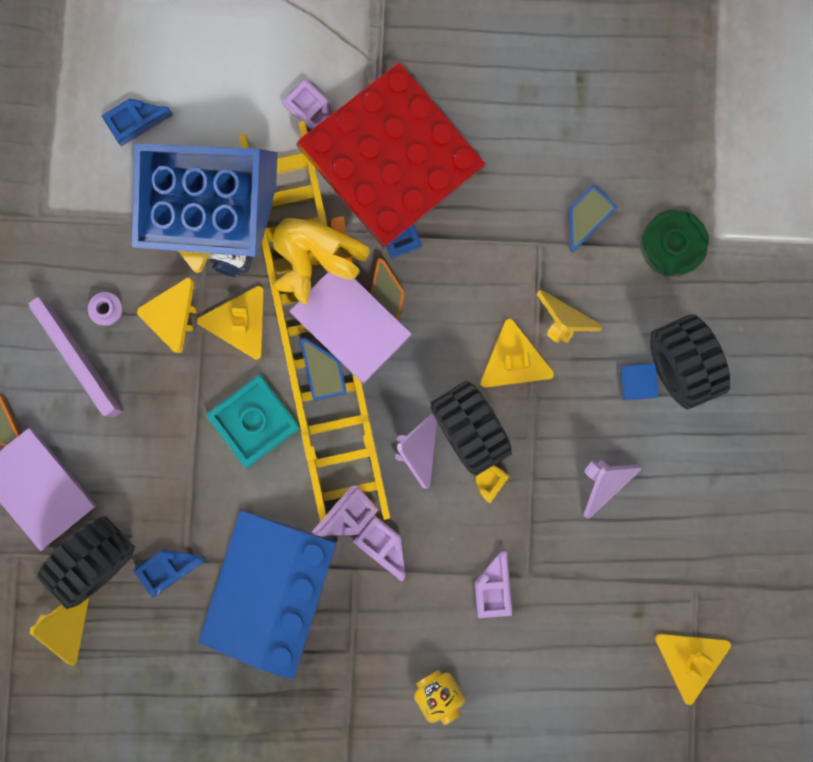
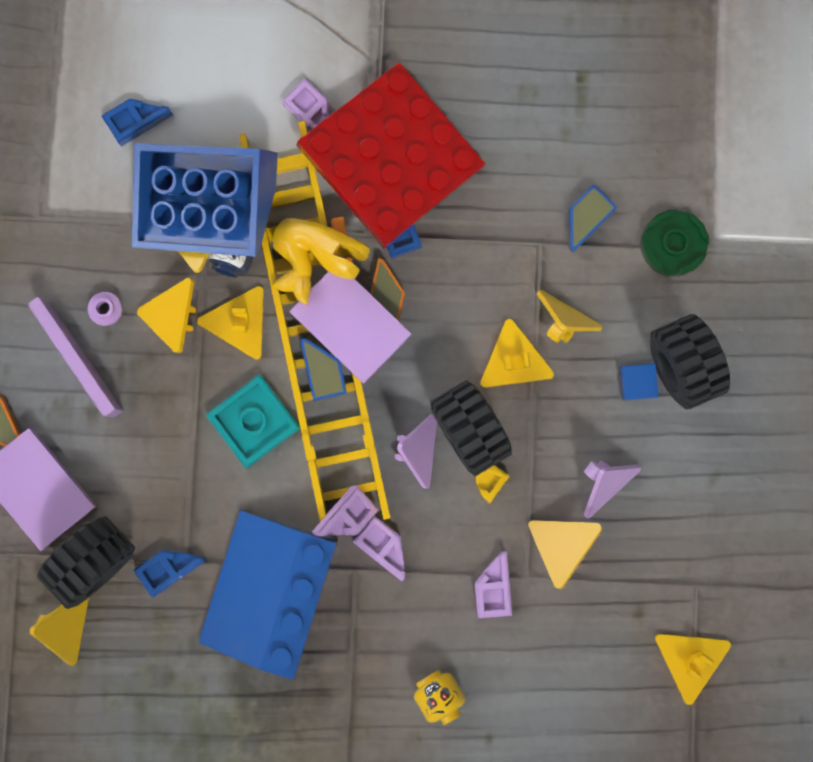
(563, 546): none -> yellow piece

